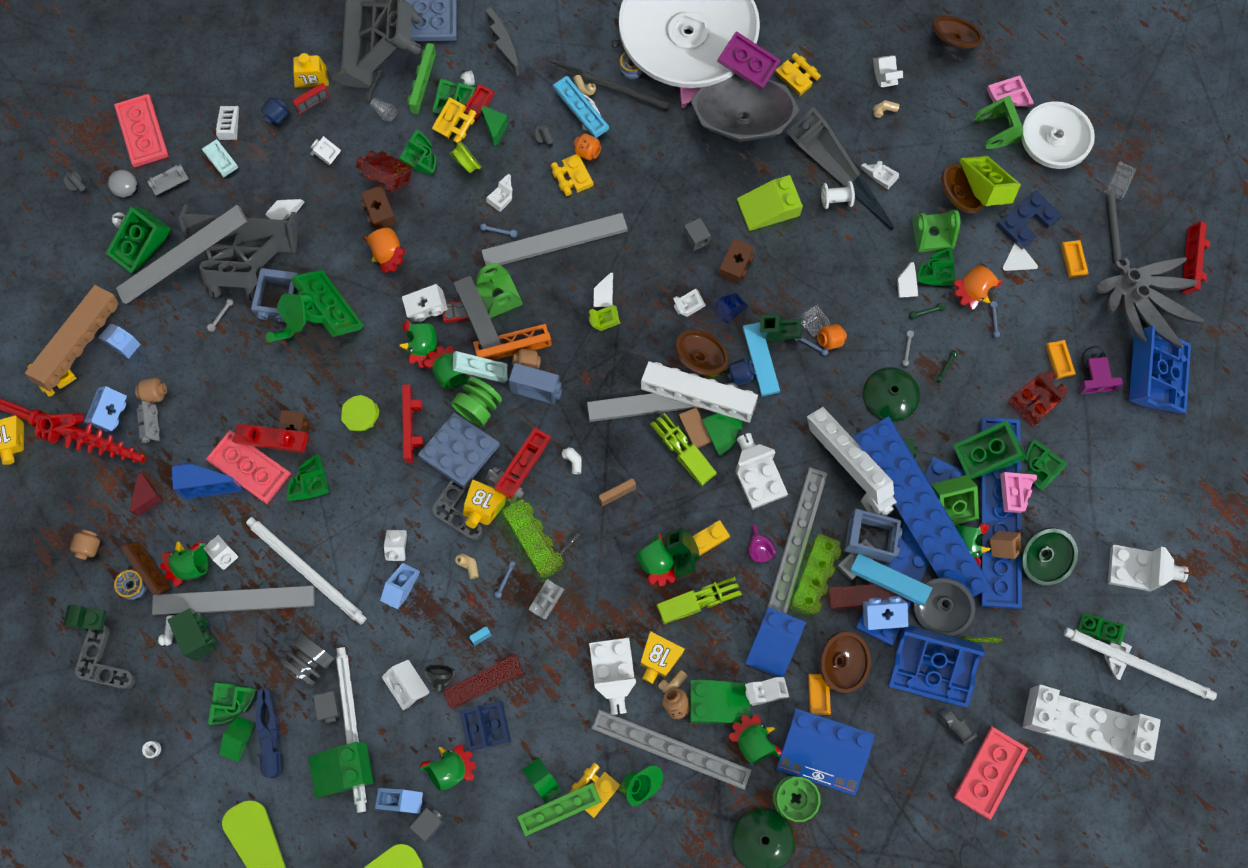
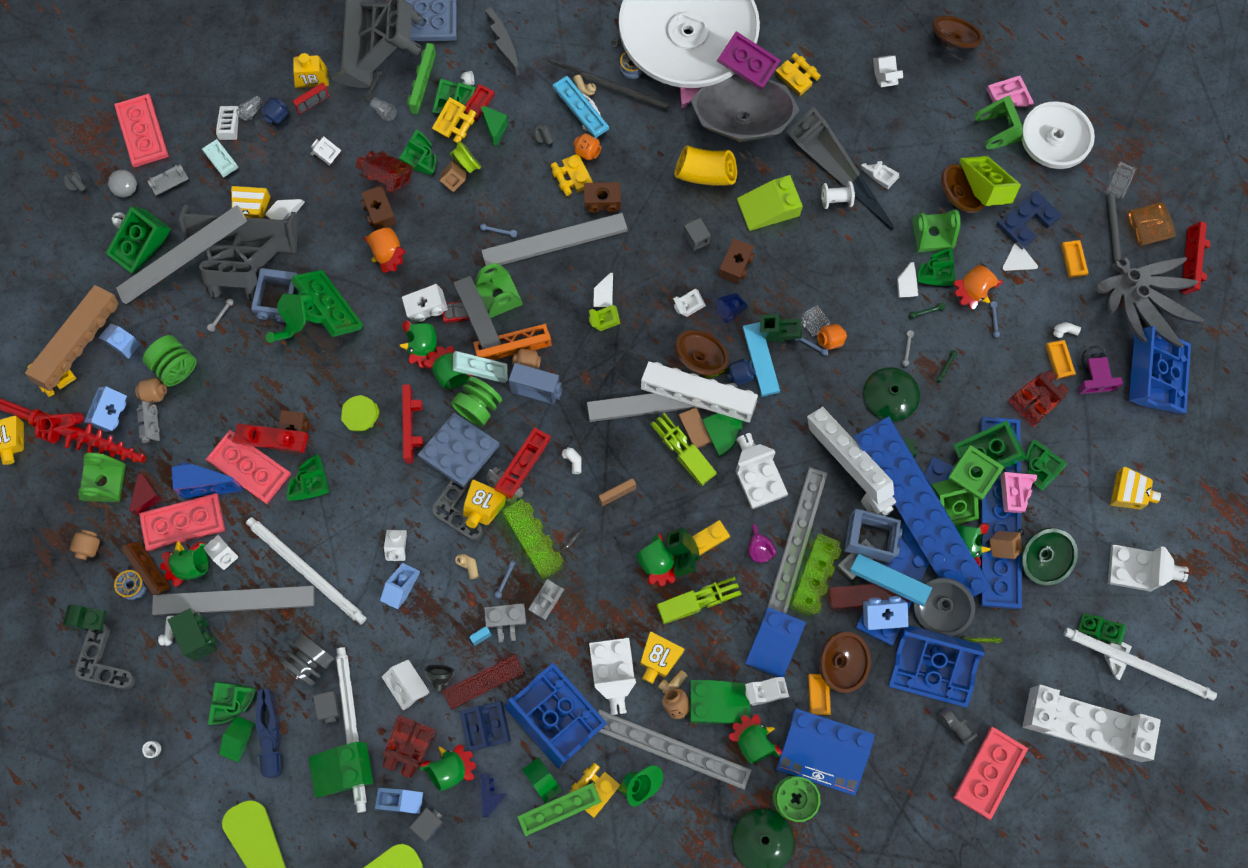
(95, 468): none -> bright green hose
(169, 360): none -> bright green wheel
(182, 522): none -> coral tile
(249, 108): none -> clear cone
(251, 201): none -> yellow torso
(405, 750): none -> clear red hips
(453, 175): none -> medium nougat panel
(489, 801): none -> clear blue slope
(502, 195): white slope -> none
(505, 616): none -> light grey hinge
(555, 715): none -> blue piece
(609, 190): none -> reddish brown brick
(706, 167): none -> yellow brick
(883, 106): tan arm -> none
(962, 475): none -> bright green hose
(1066, 327): none -> white arm
(1133, 490): none -> yellow torso
(1152, 223): none -> clear orange slope

